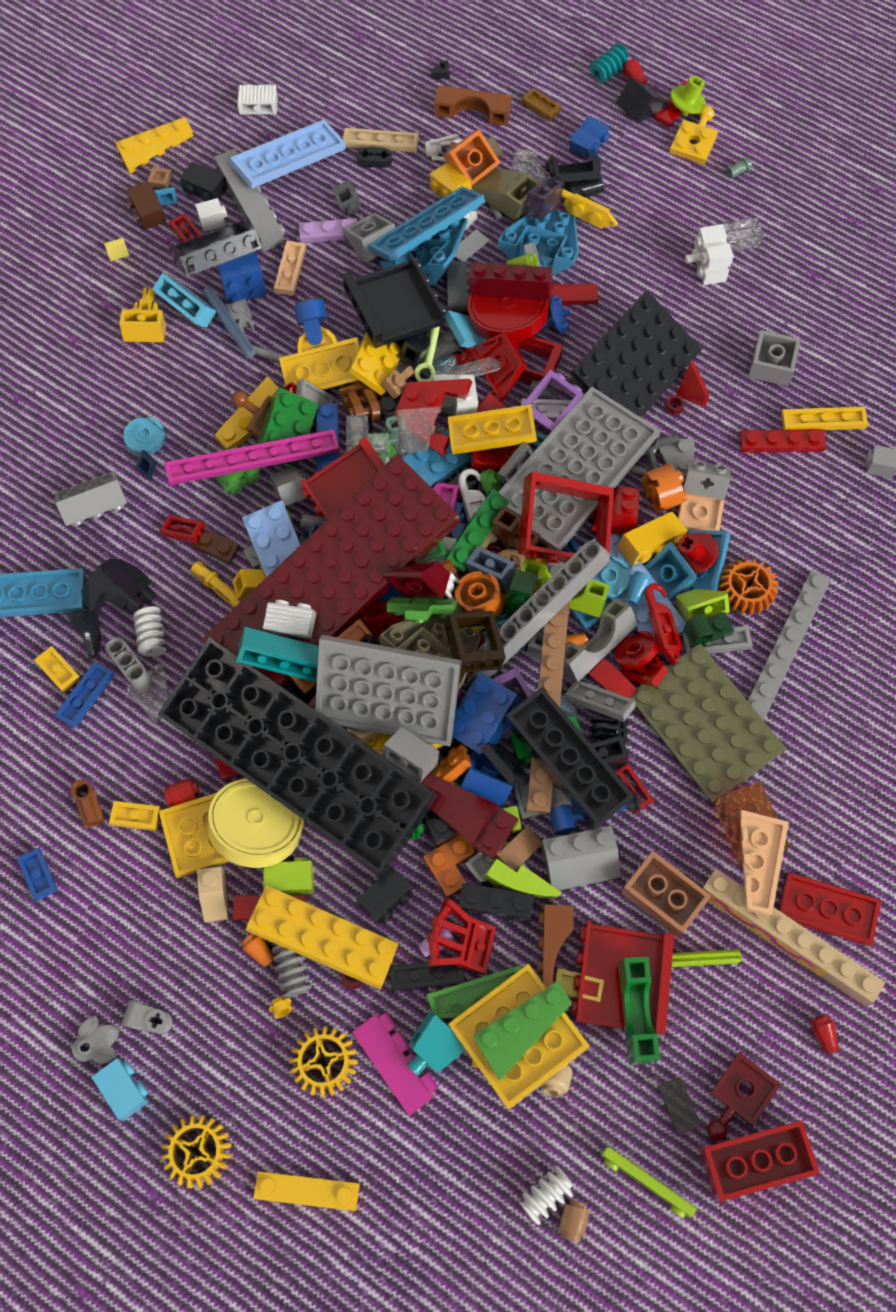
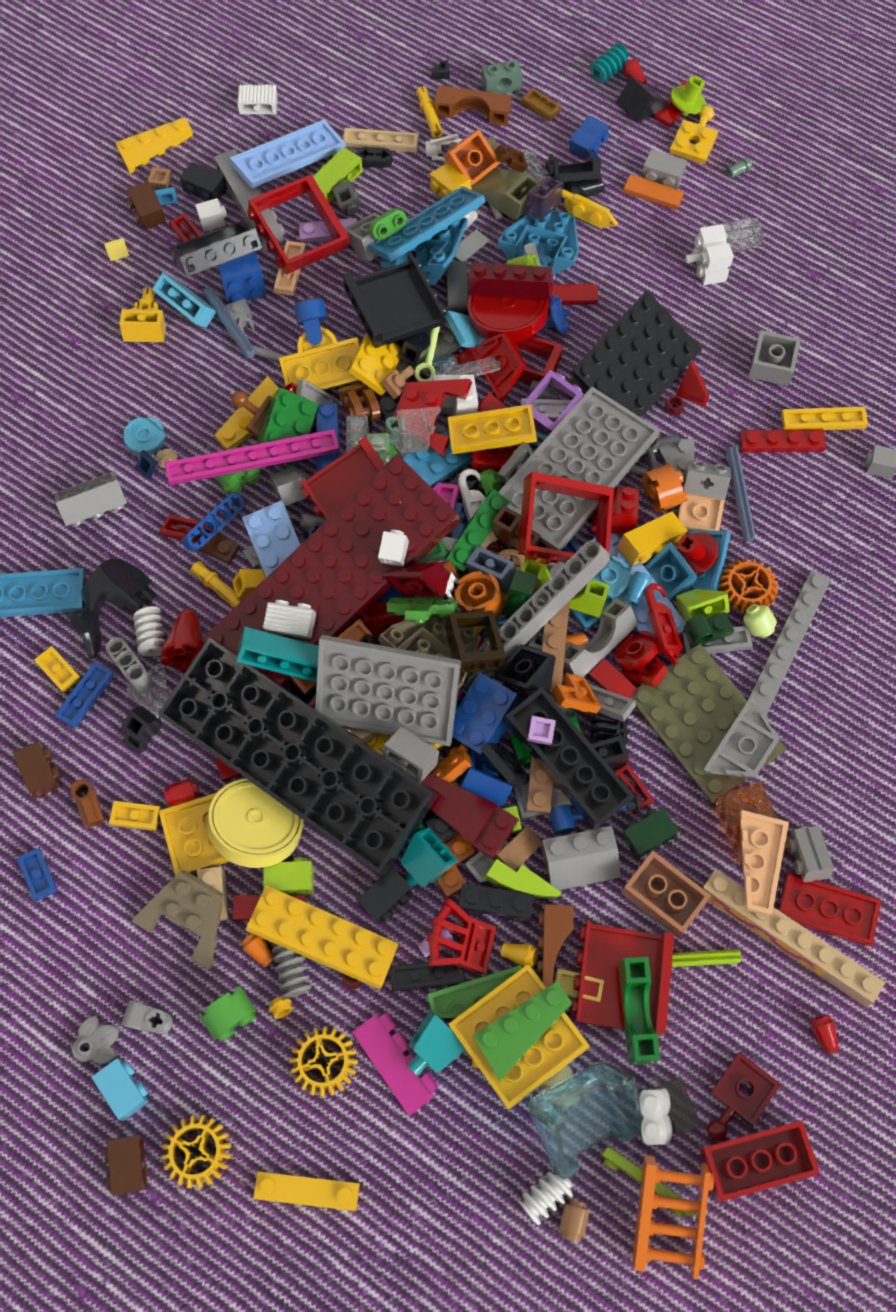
(37, 769): none -> reddish brown brick
(126, 1165): none -> reddish brown brick
(140, 728): none -> black brick
(165, 456): none -> tan plate
(183, 642): none -> red cone
(191, 905): none -> dark tan wing
(212, 520): none -> blue beam
(227, 1014): none -> bright green brick
(287, 192): none -> red window
(342, 167): none -> lime brick
(389, 223): none -> bright green plate
(393, 548): none -> white brick
(426, 858): none -> teal torso
(427, 106): none -> yellow pin
(502, 77): none -> sand green brick
(514, 158): none -> reddish brown plate
(520, 953): none -> yellow cone
(527, 669): none -> black slope
(541, 730): none -> lavender plate
(576, 694): none -> orange plate
(584, 1112): none -> clear light blue windscreen
(647, 1227): none -> orange fence
(649, 833): none -> dark green brick
(653, 192): none -> orange tile
(656, 1124): none -> white brick
(664, 169): none -> light grey brick
(740, 494): none -> sand blue axle
(744, 745): none -> light grey wing
(759, 620): none -> yellowish green head
(810, 854): none -> light grey brick

